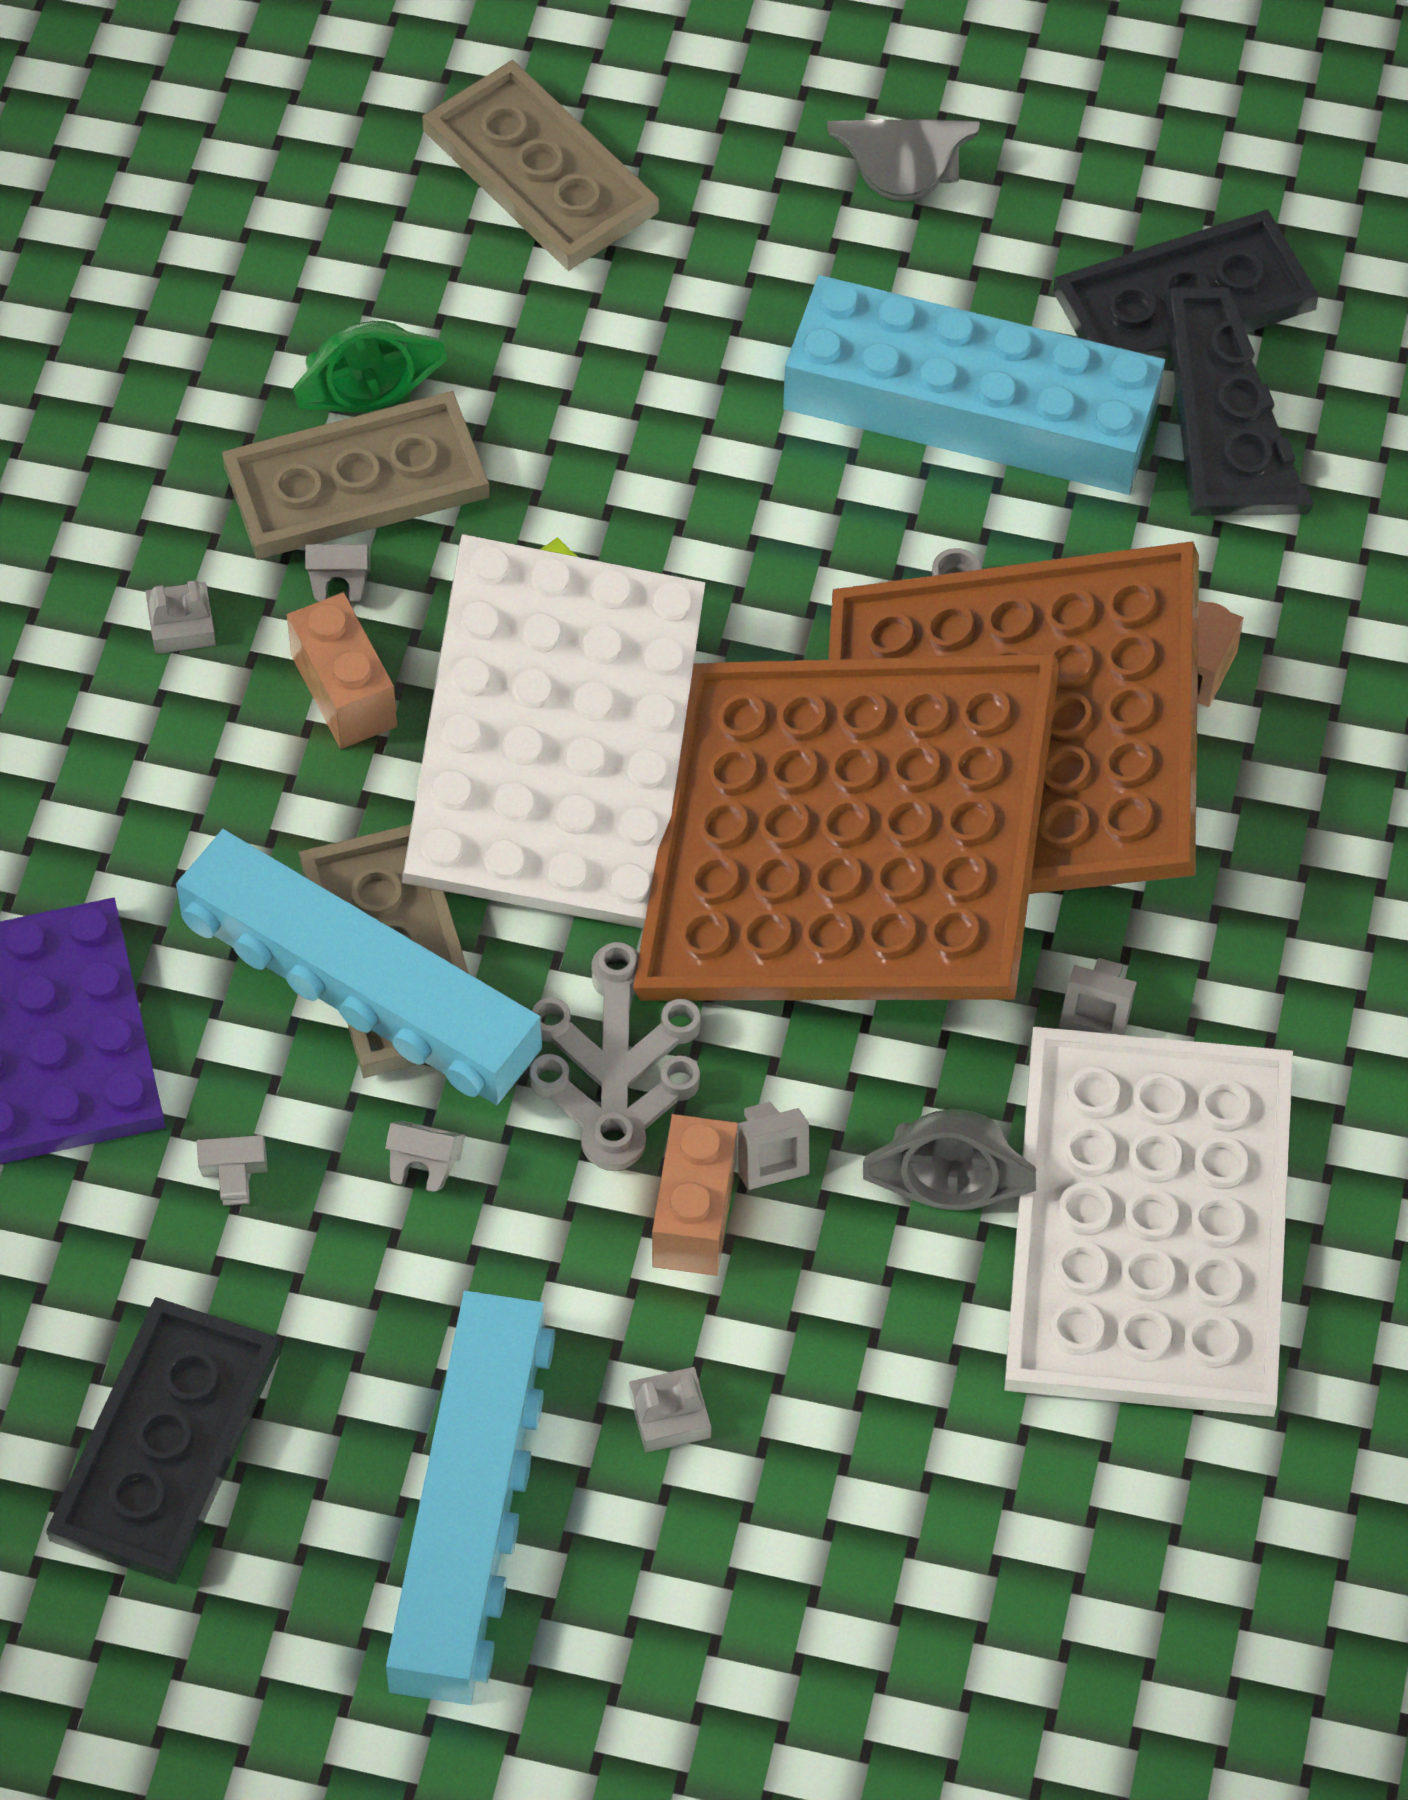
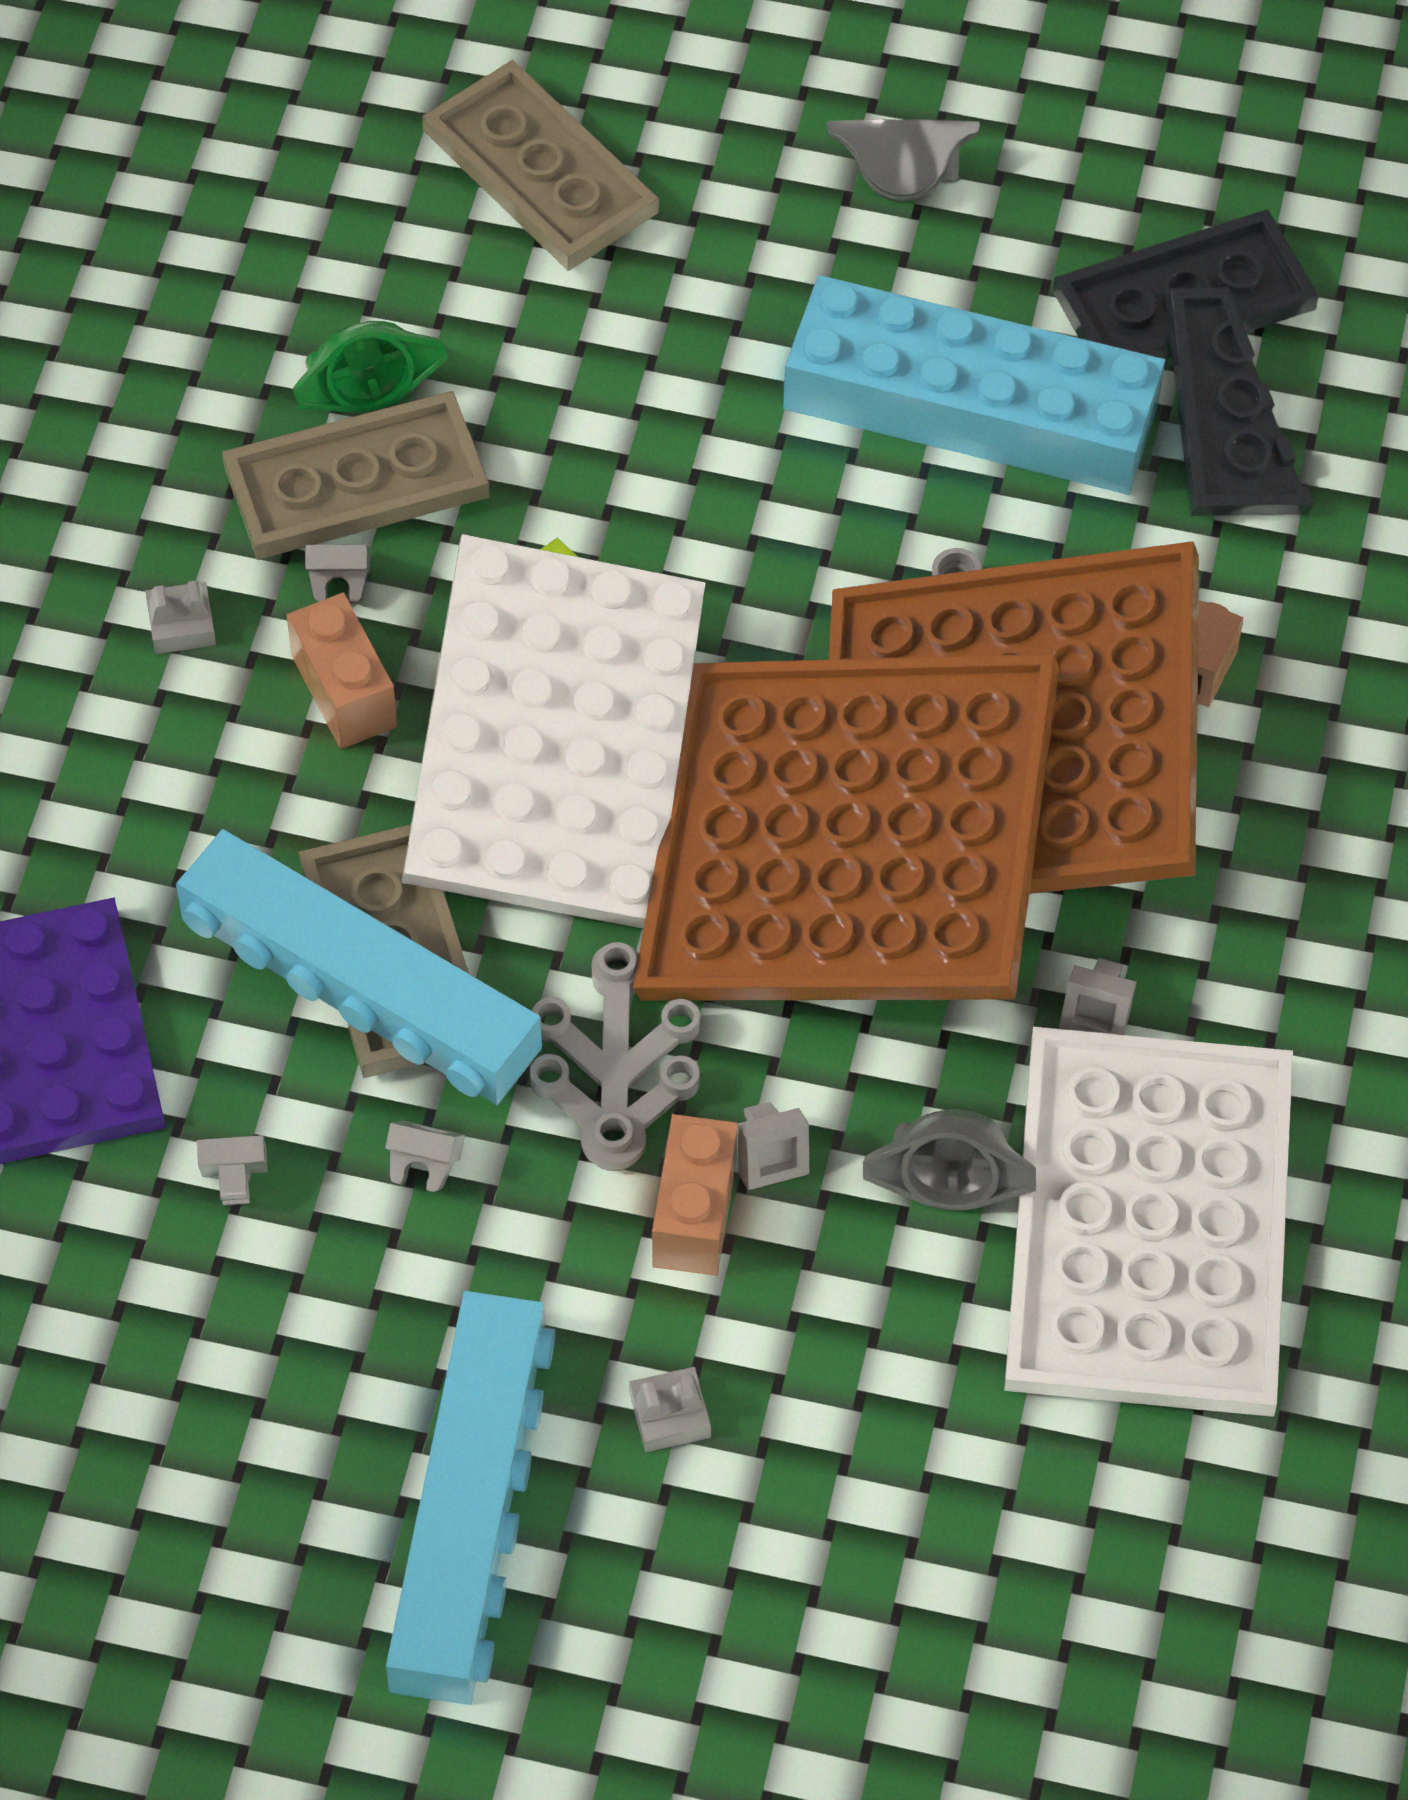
(164, 1440): black plate -> none

